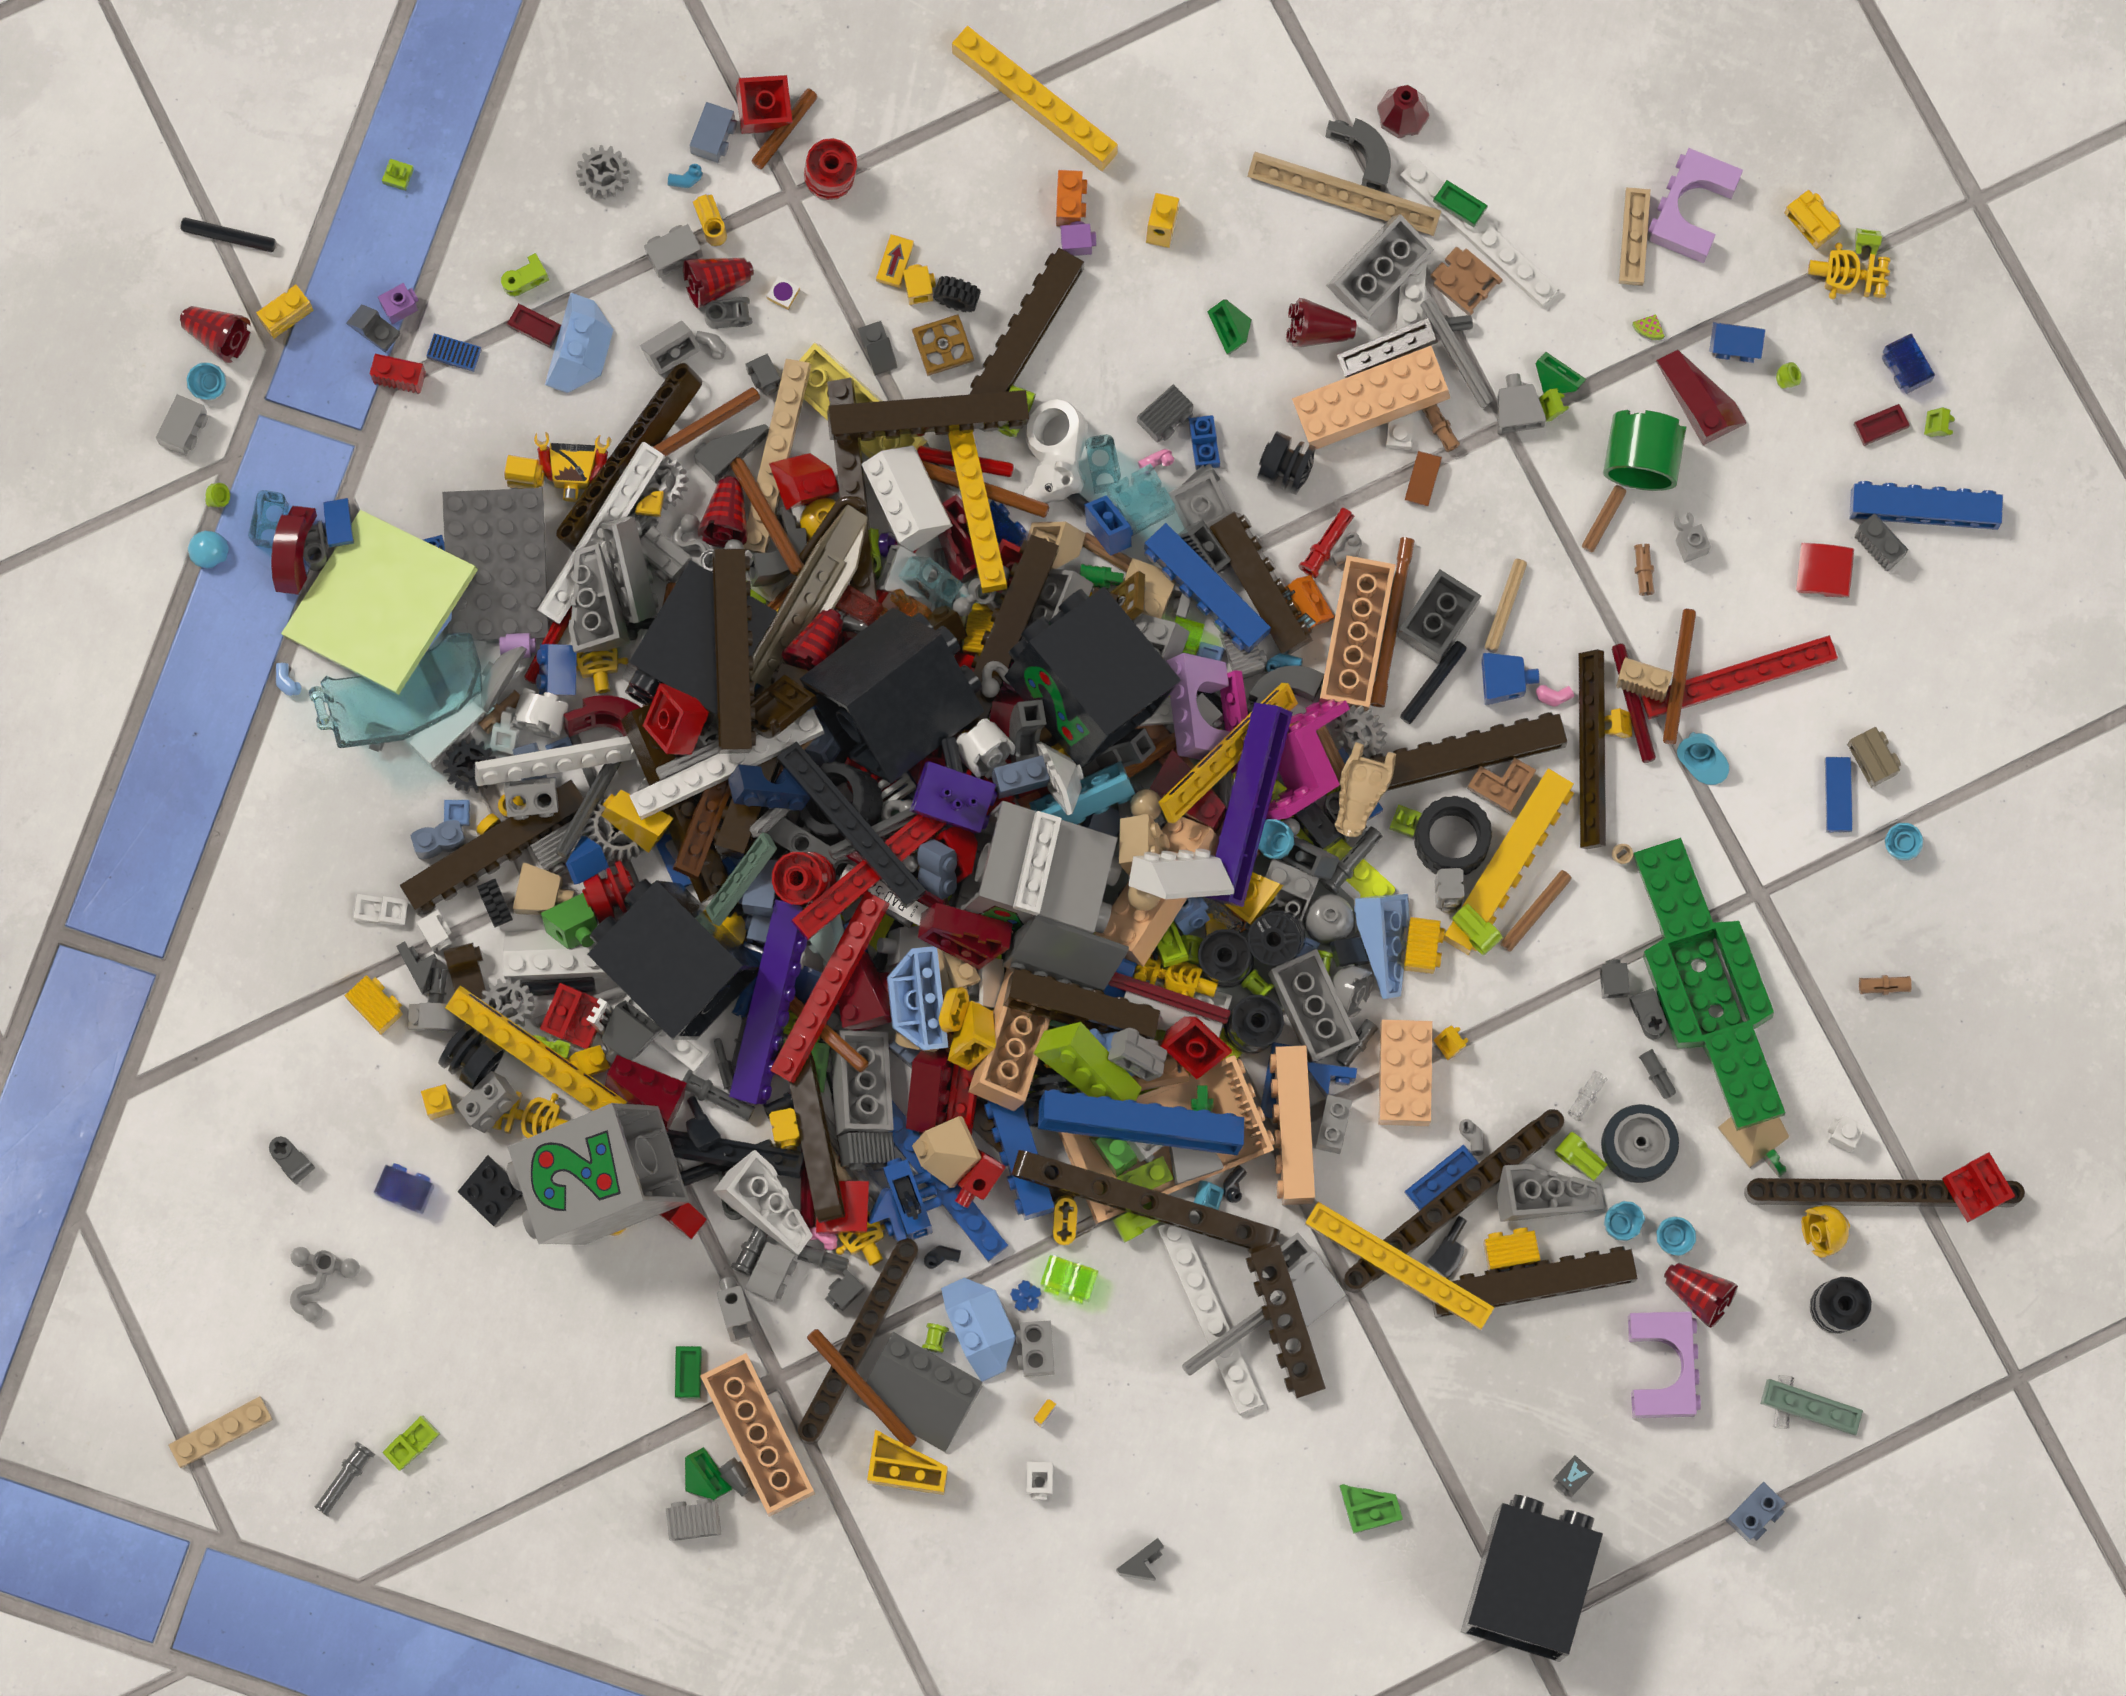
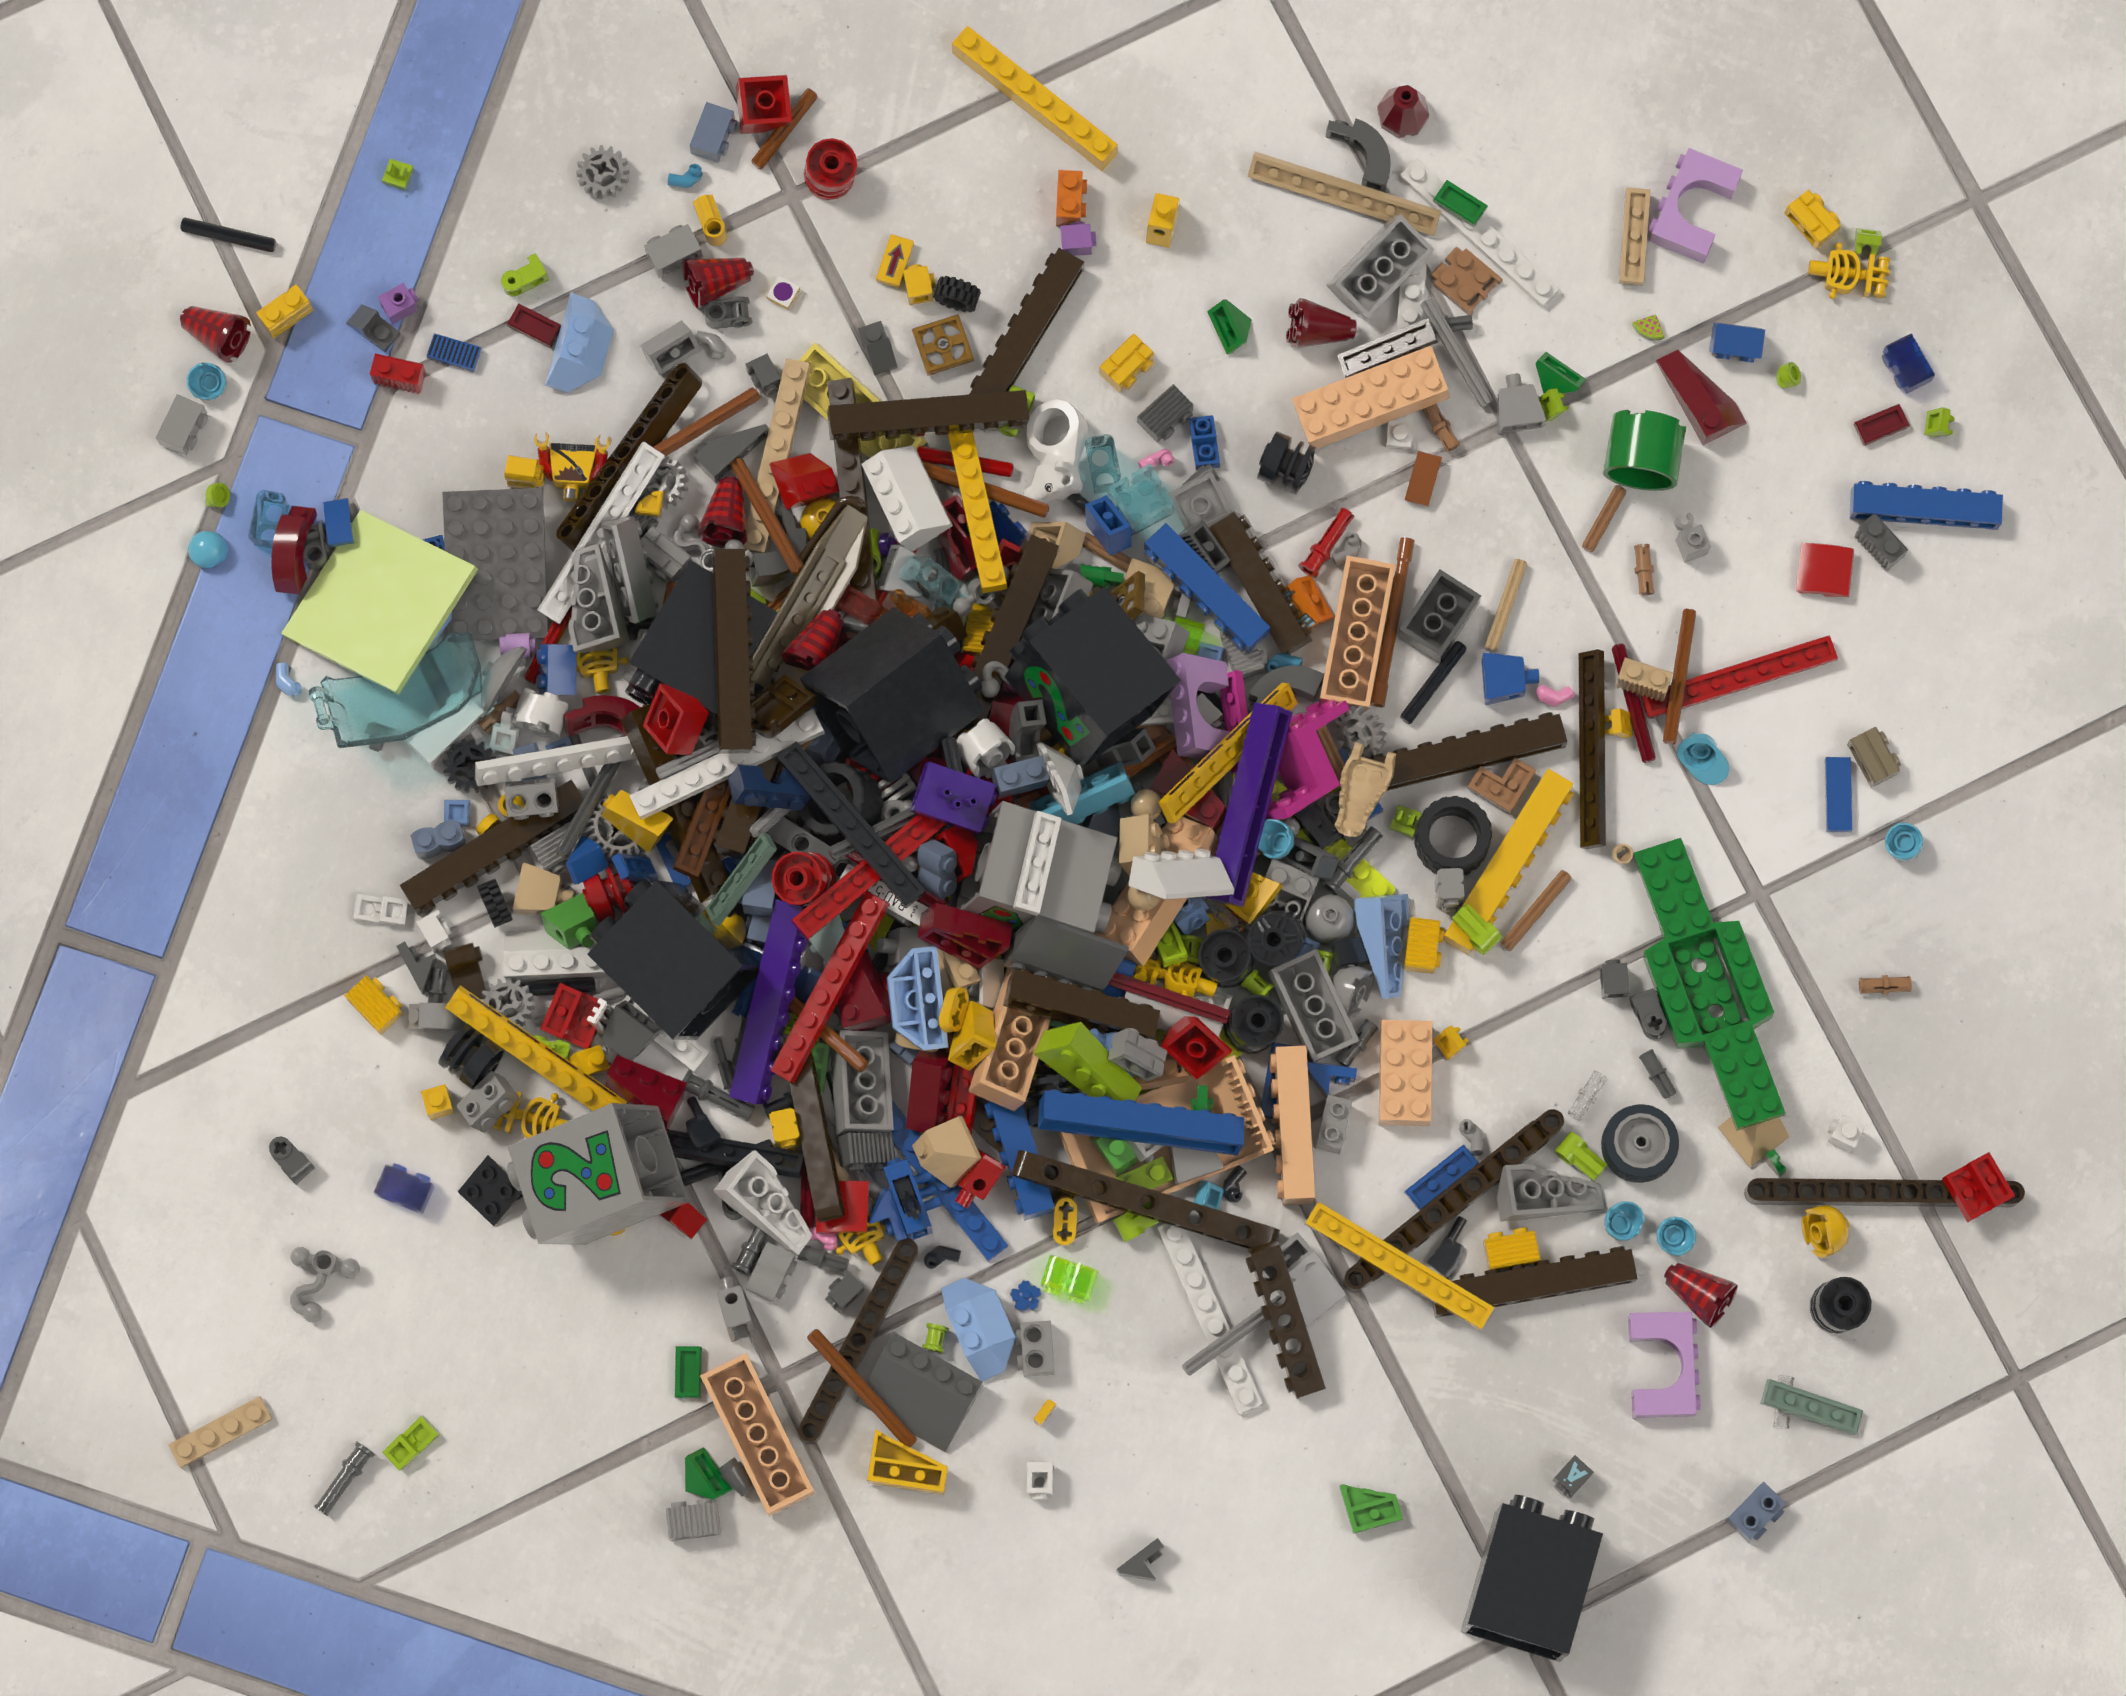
(634, 867): none -> blue tile
(1127, 363): none -> yellow brick

